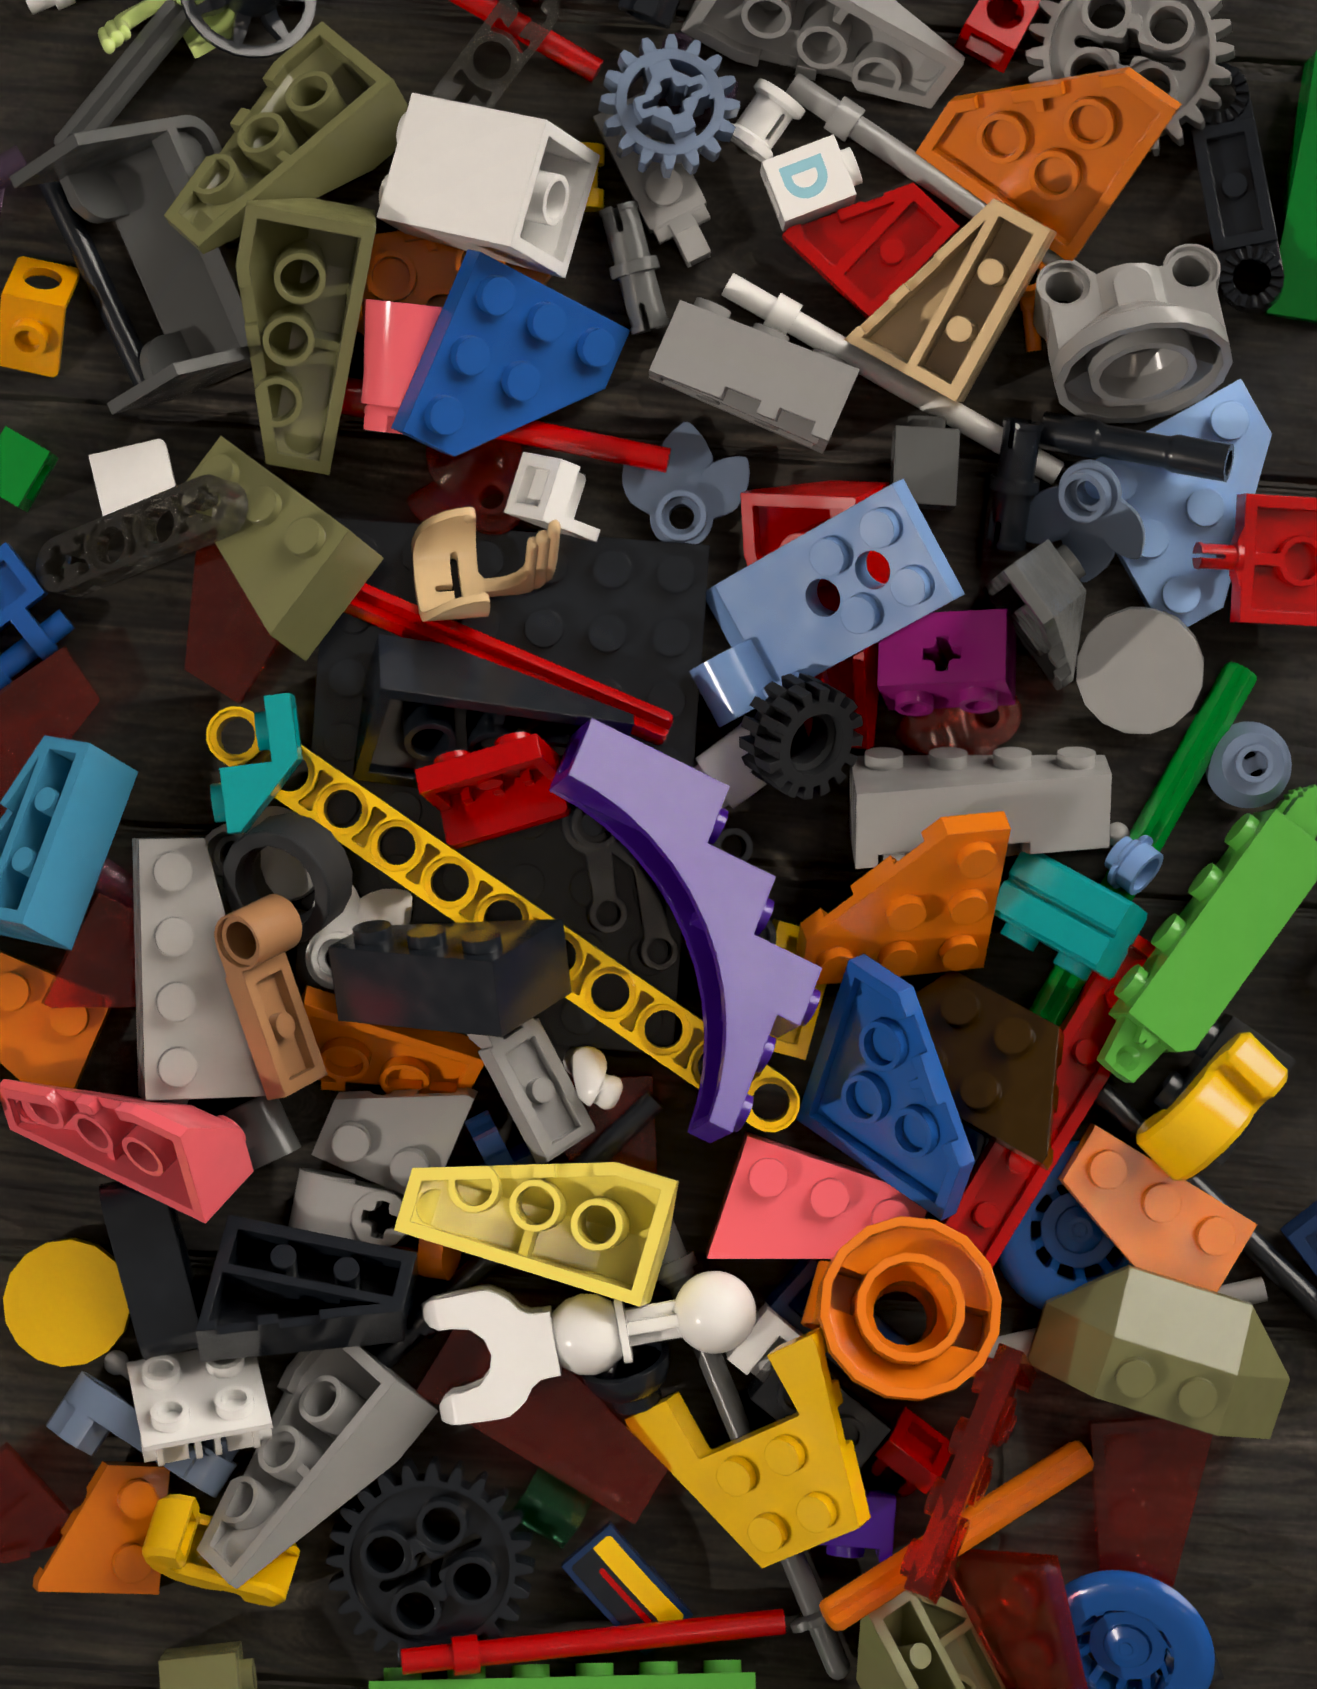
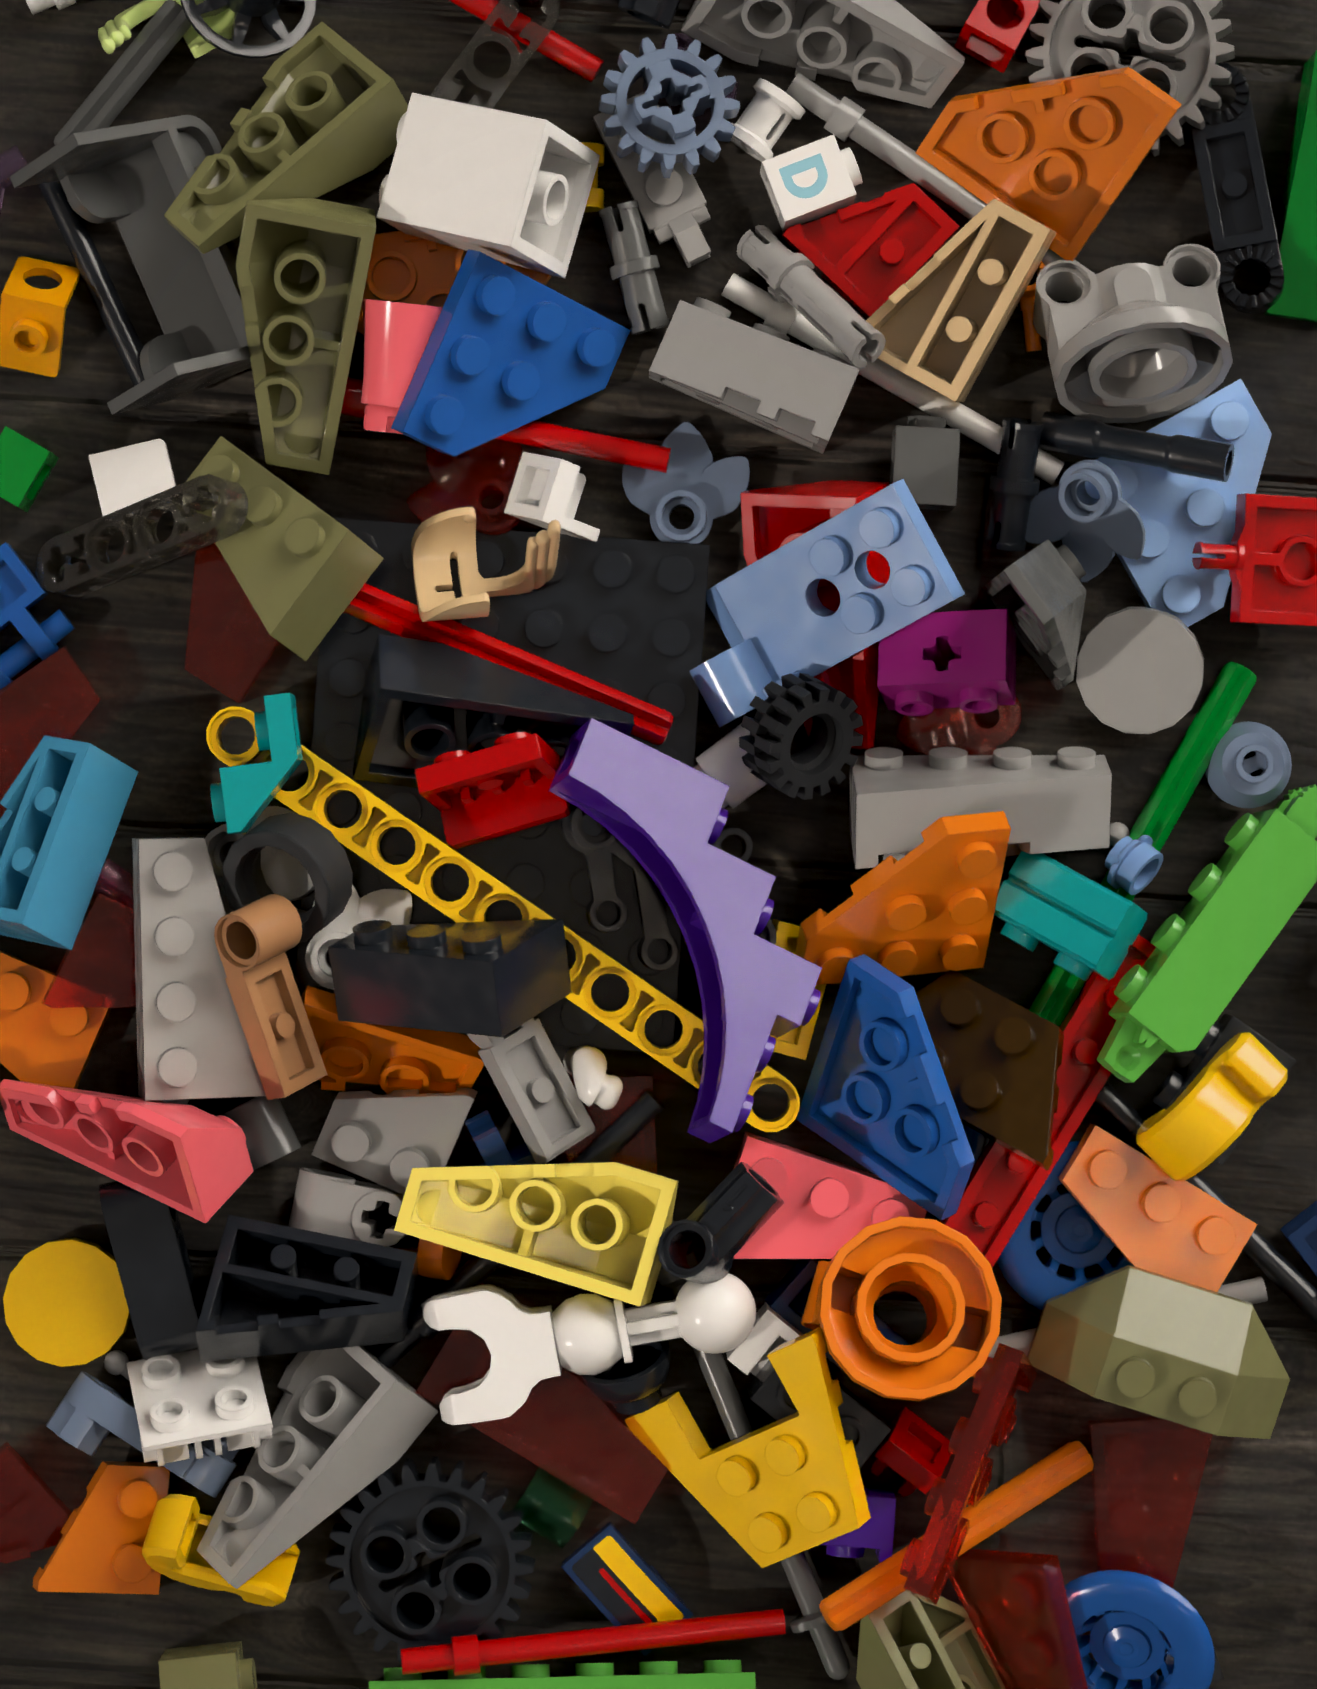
(724, 1222): none -> black piece
(795, 282): none -> light grey pin

